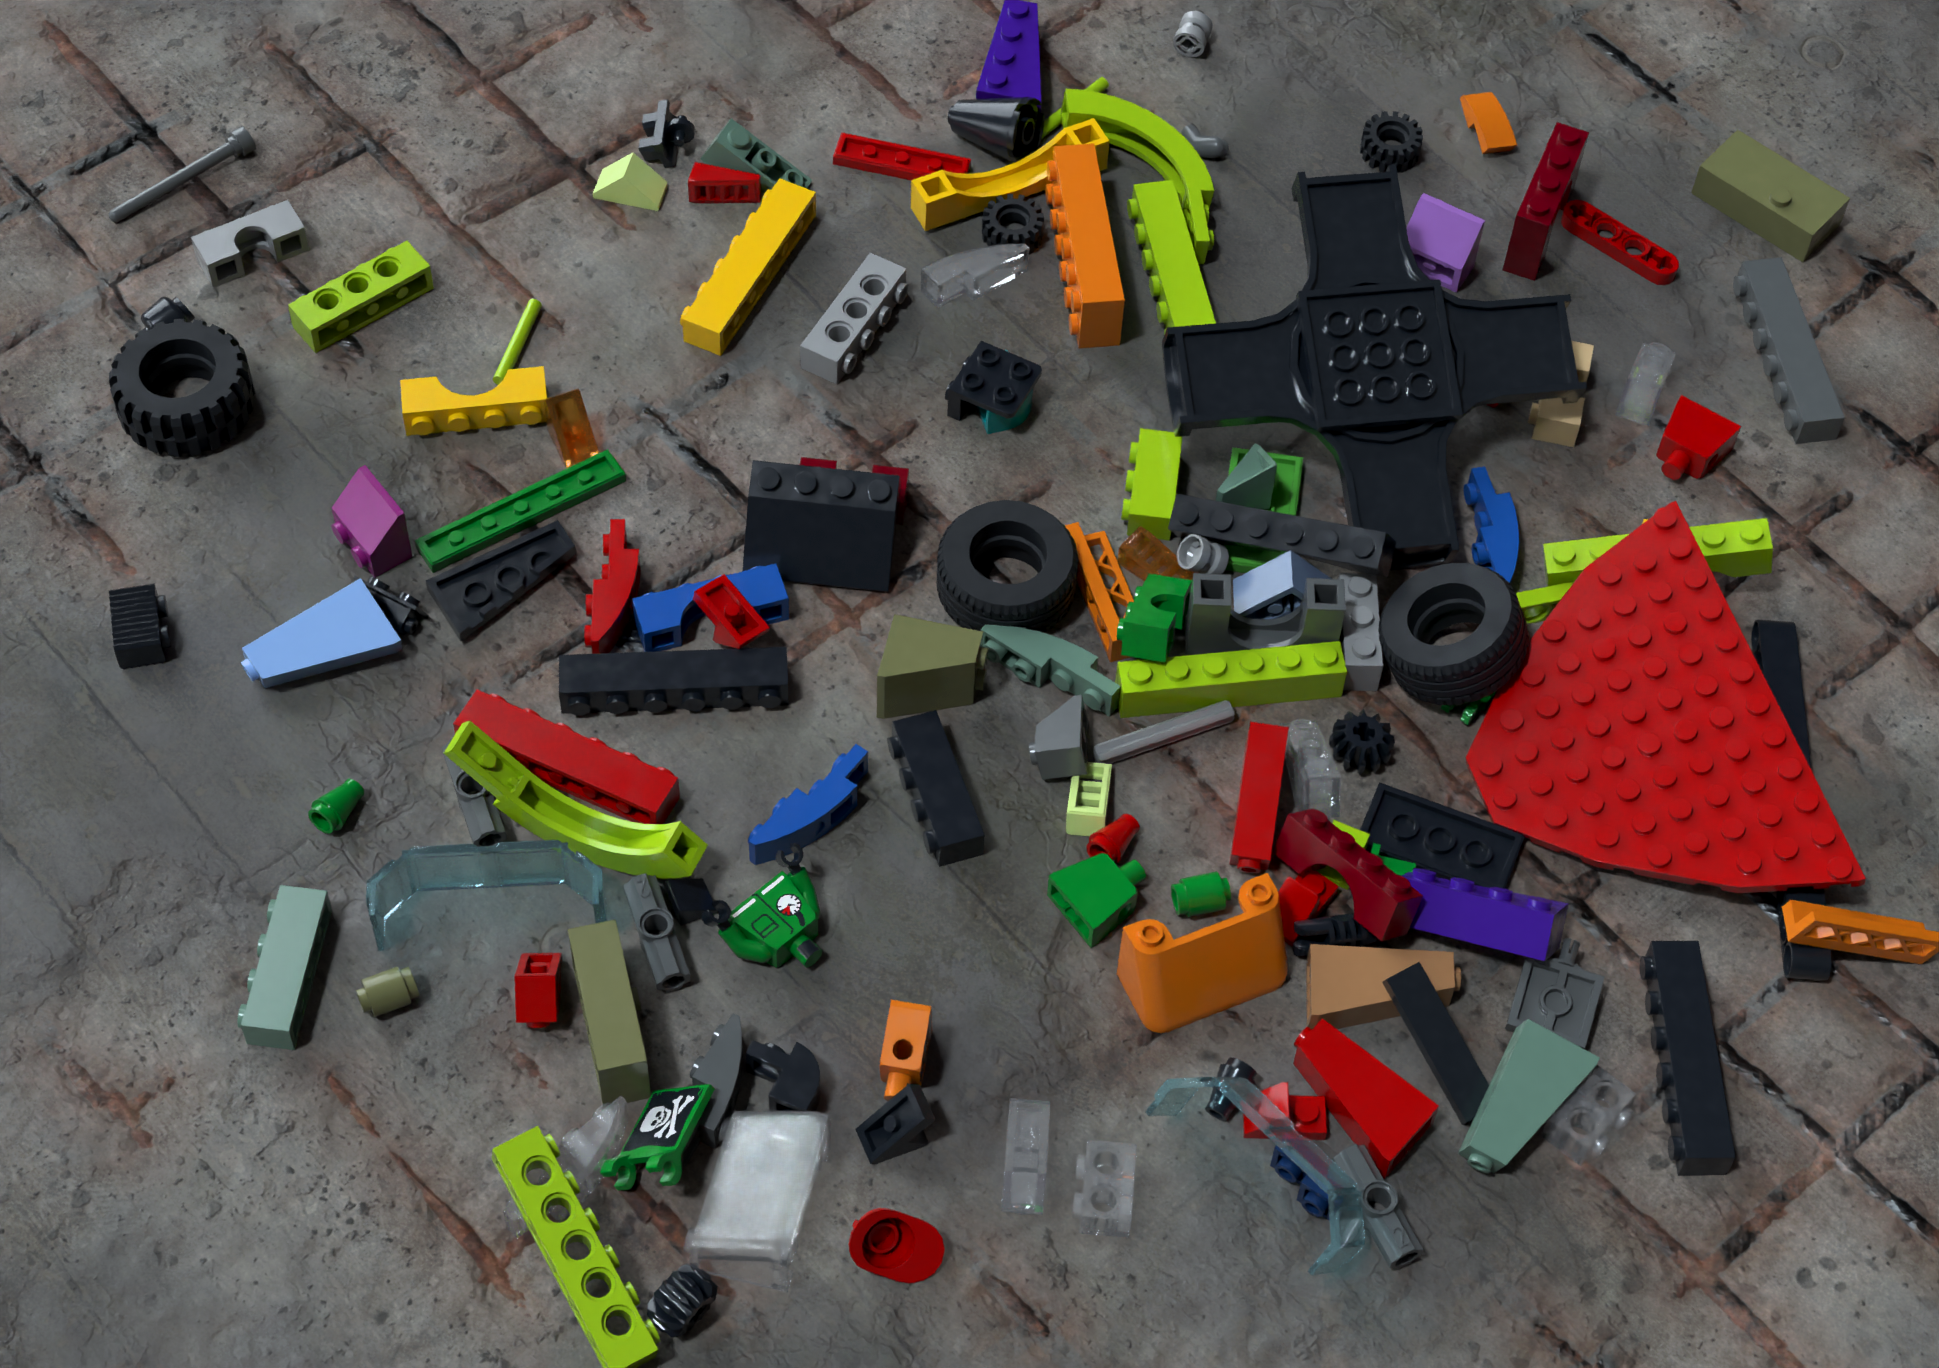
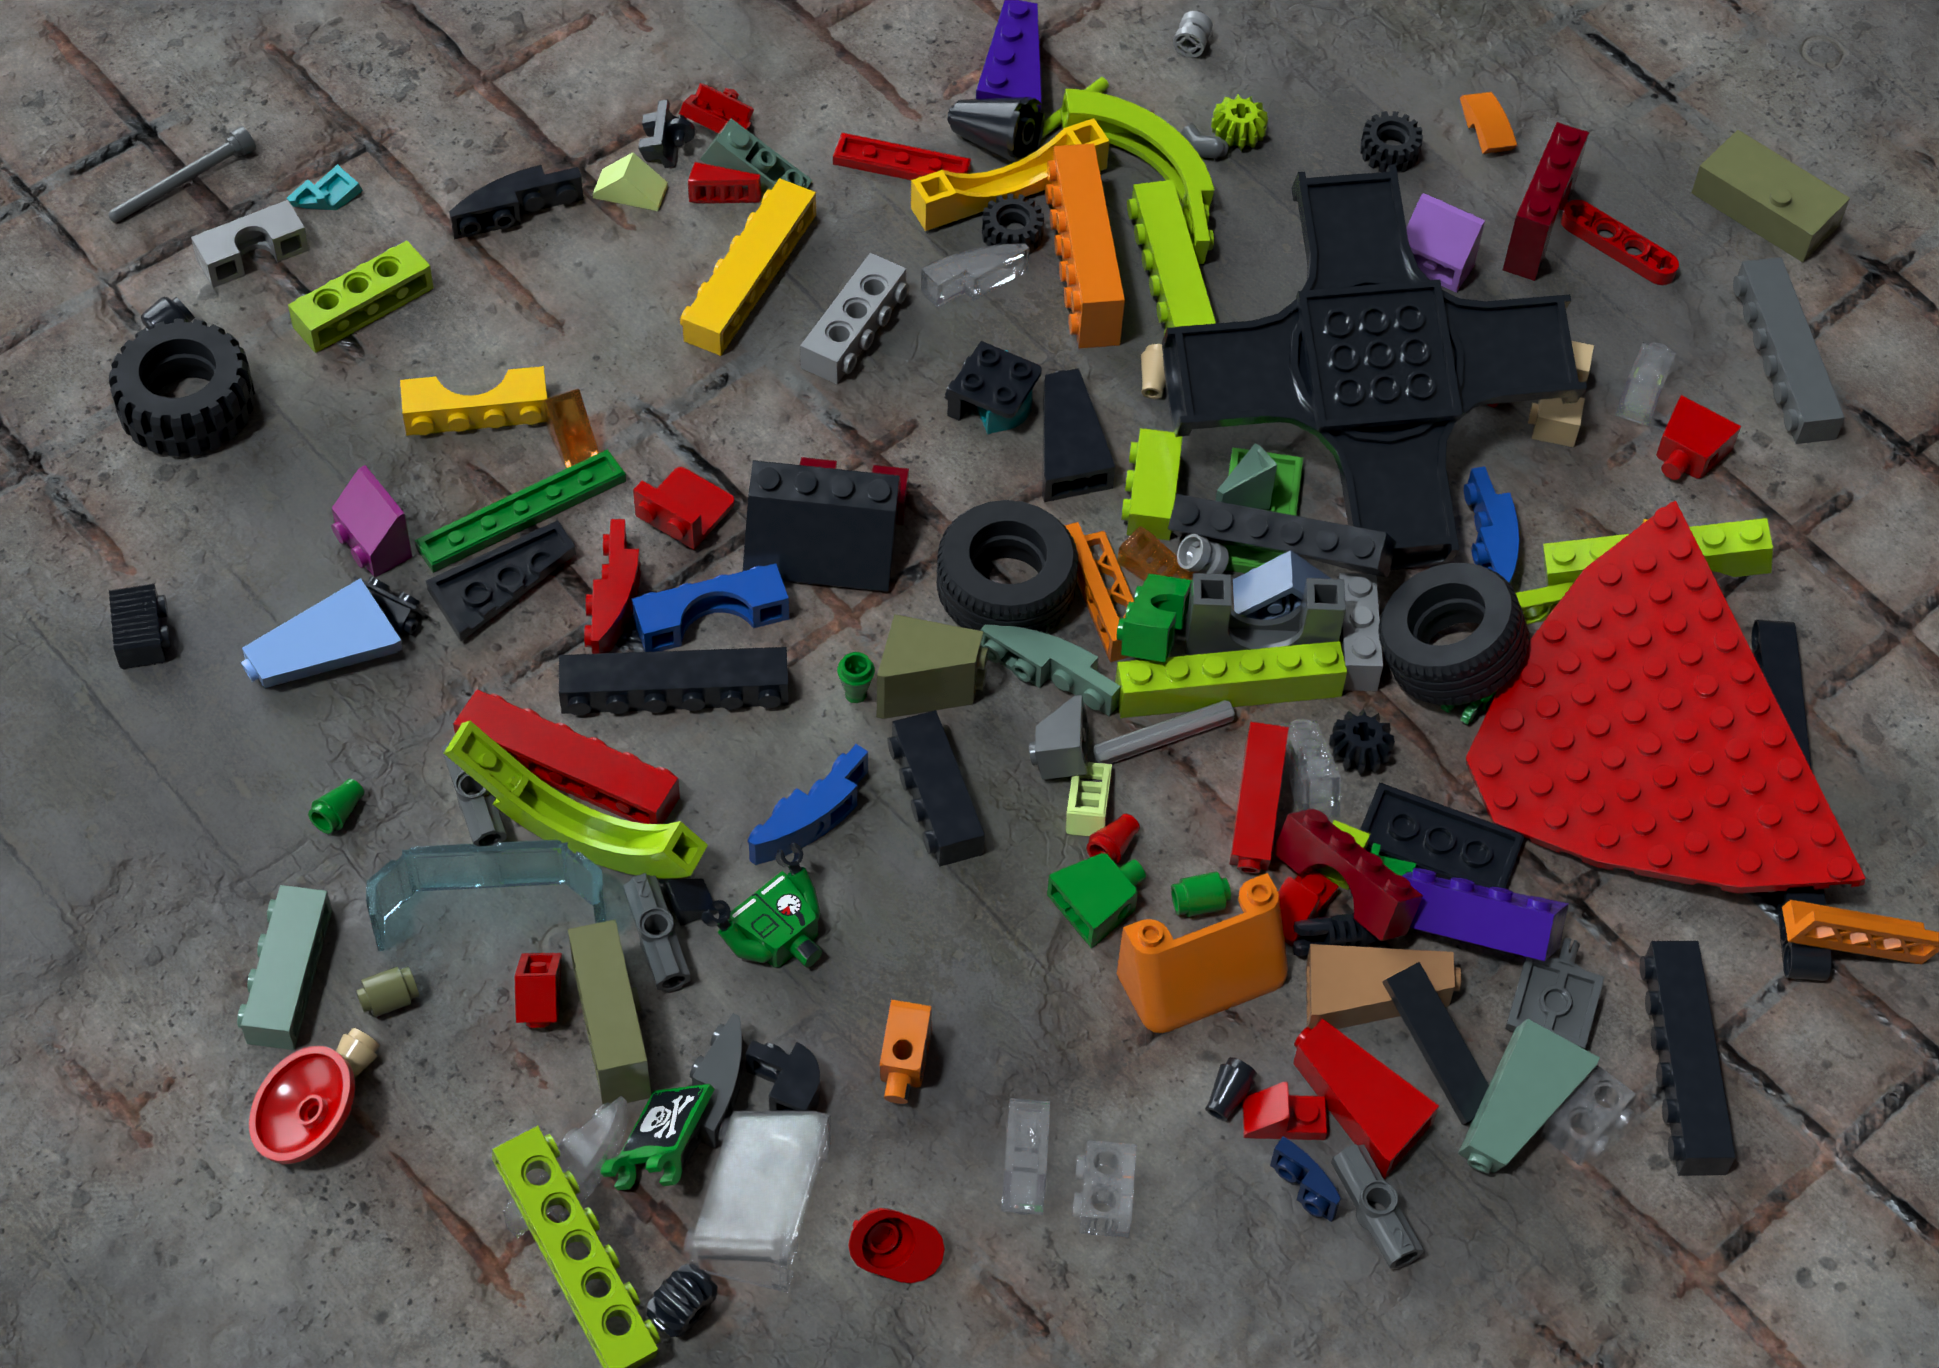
(302, 1105): none -> red dish
(328, 193): none -> teal slope
(358, 1050): none -> tan cone
(503, 200): none -> black slope
(518, 340): lime bar -> none
(682, 506): none -> red bracket
(716, 108): none -> red slope
(730, 612): red slope -> none
(855, 676): none -> green cone
(896, 1126): black slope -> none
(1073, 442): none -> black slope
(1153, 371): none -> tan cone
(1239, 121): none -> lime gear
(1344, 1211): clear light blue windscreen -> none

